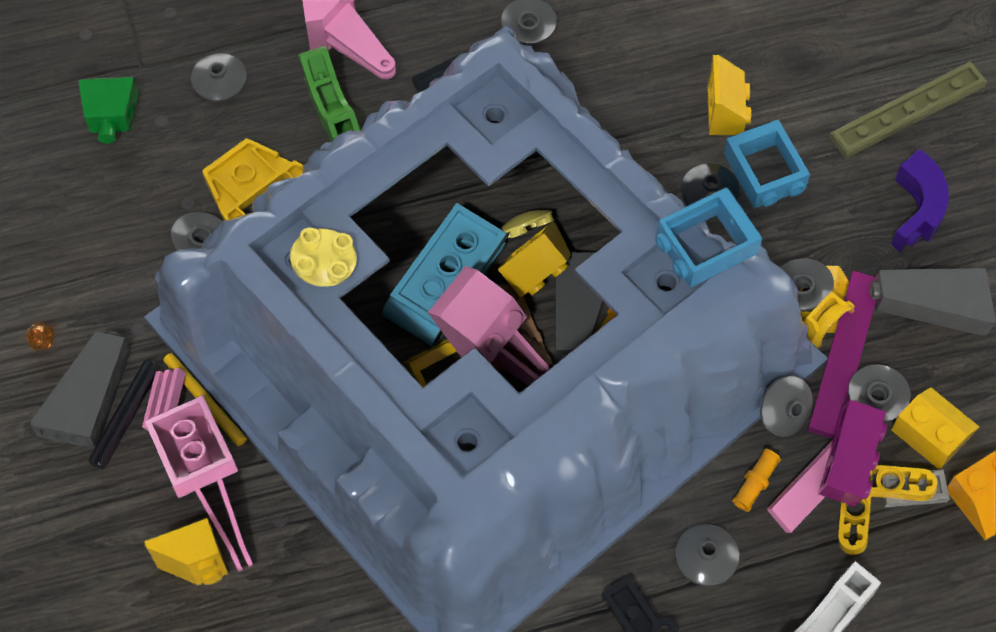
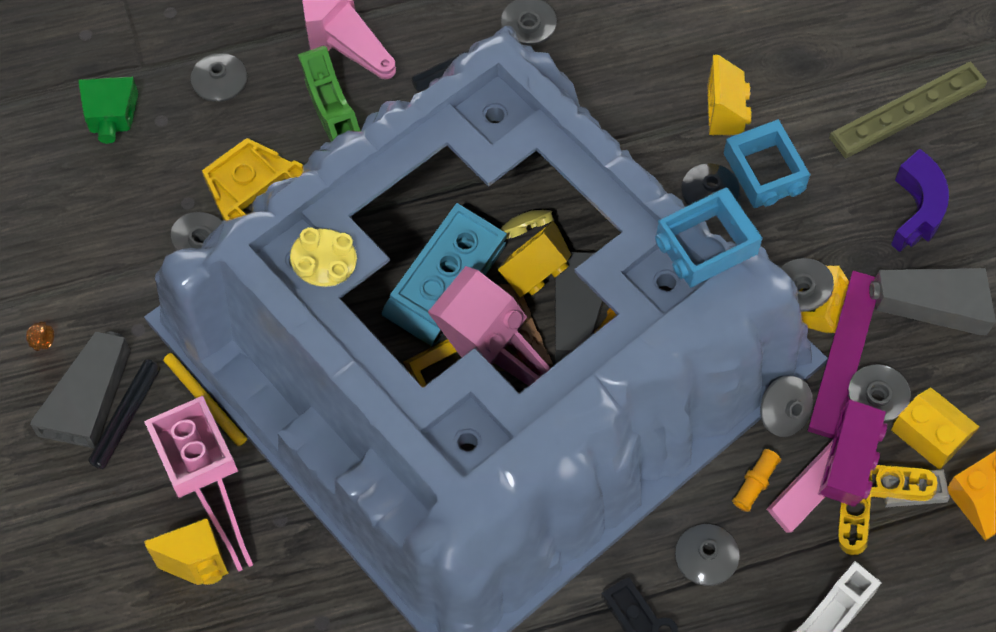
(164, 393): bright pink tile -> none
(816, 330): yellow helmet -> none

